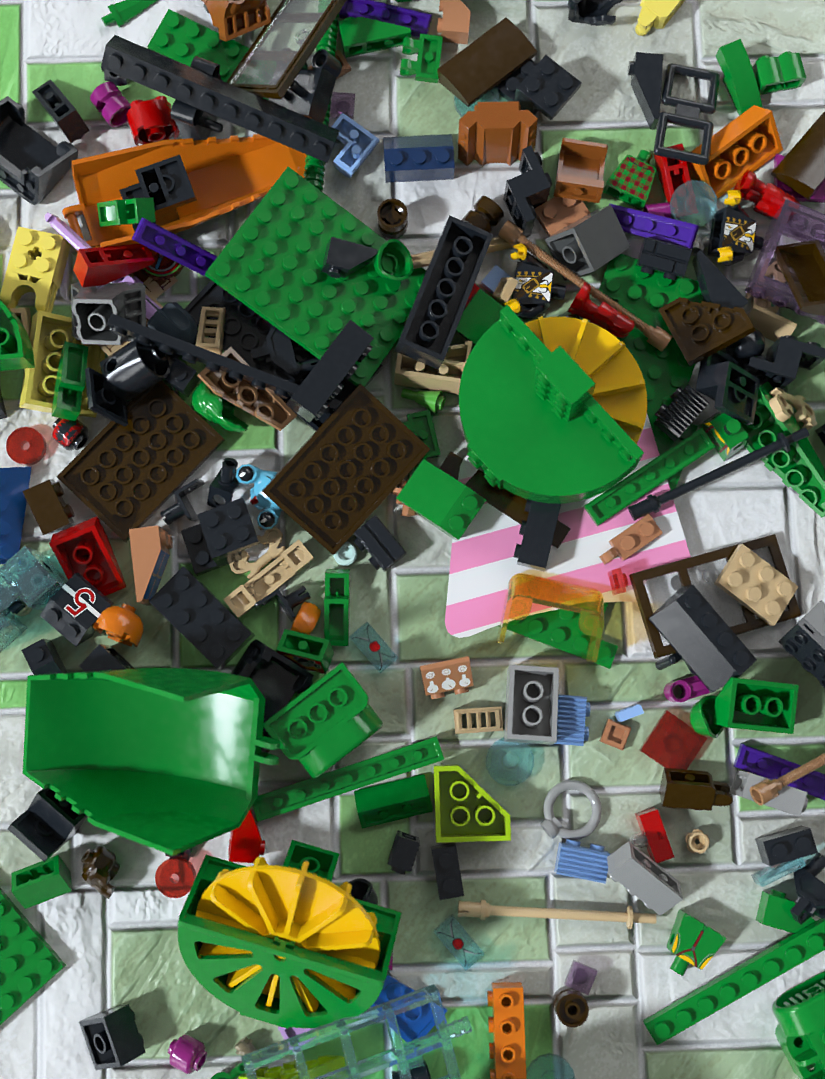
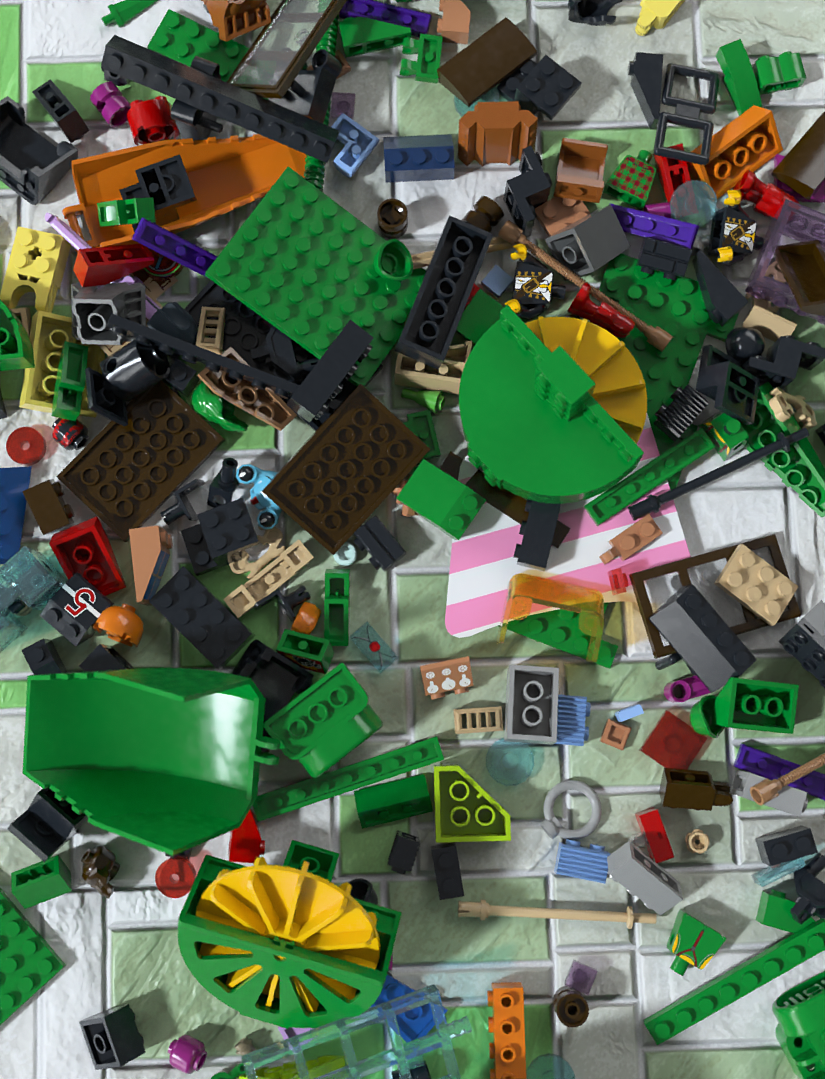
(346, 257): black slope -> none
(458, 942): clear light blue tile -> none
(504, 289): tan tile -> none
(704, 327): dark brown plate -> none

